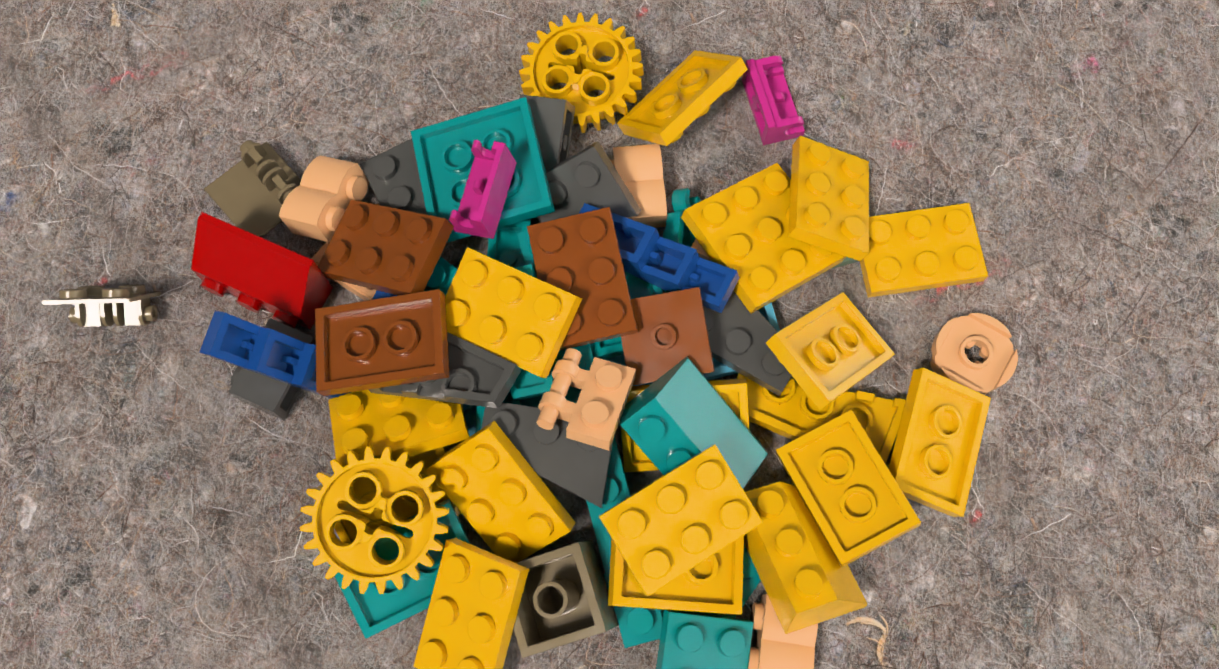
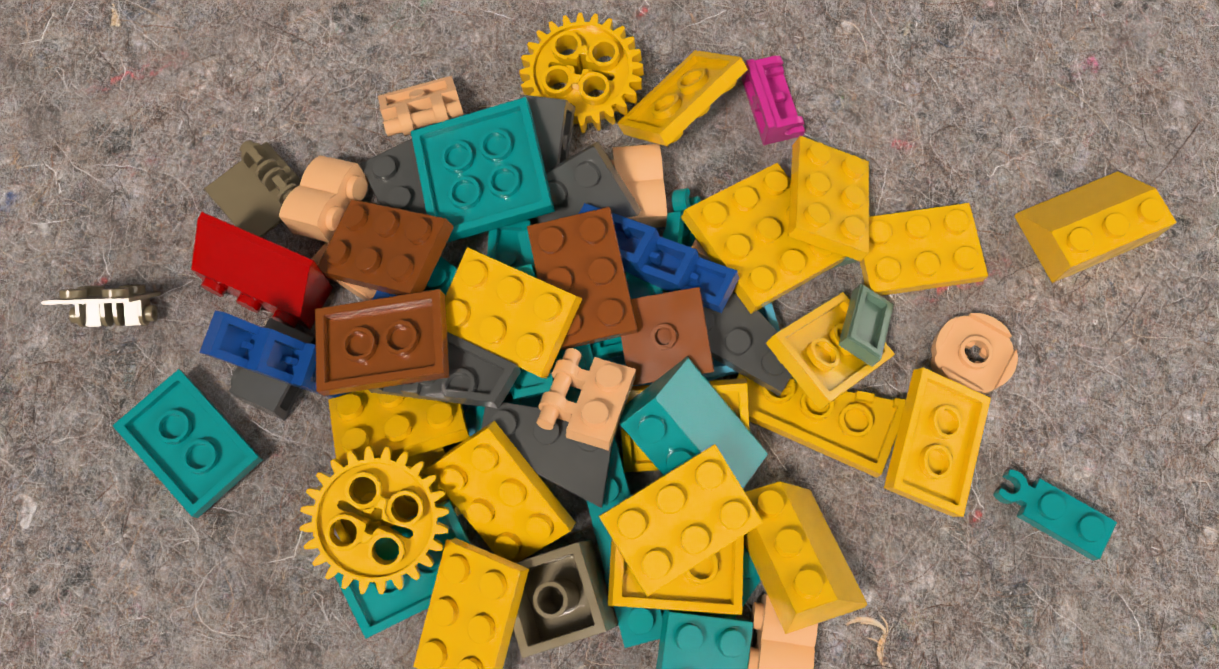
(187, 443): none -> teal plate
(419, 106): none -> light nougat plate
(484, 191): dark pink hinge -> none
(847, 488): yellow plate -> none
(866, 325): none -> sand green tile
(1059, 515): none -> teal plate
(1094, 223): none -> yellow slope

